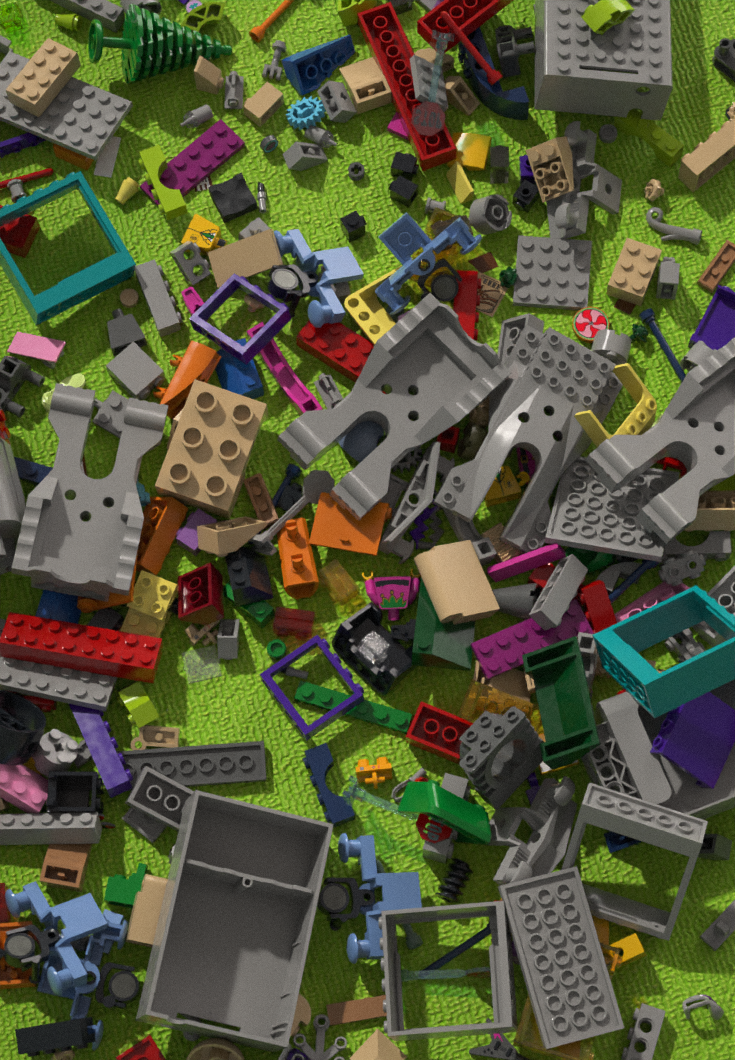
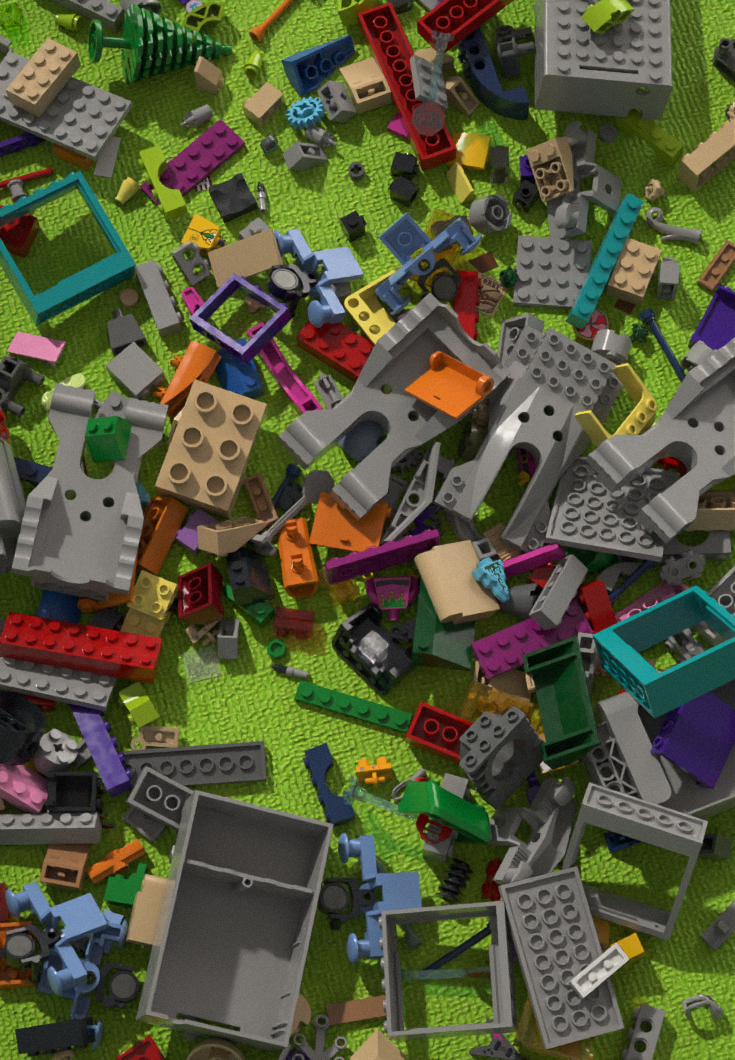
(107, 438): none -> green slope
(116, 862): none -> orange piece
(234, 91): light grey hinge -> none
(253, 65): none -> lime cone
(279, 47): light grey hinge -> none
(334, 714): dark purple window -> none
(380, 557): none -> magenta plate
(431, 204): light grey bush -> none
(449, 439): red brick -> none
(450, 386): none -> orange door
(490, 887): none -> red hinge
(492, 75): red piece -> none
(492, 576): none -> medium azure rock
(503, 488): yellow torso -> none
(598, 970): none -> white plate
(604, 261): none -> teal brick

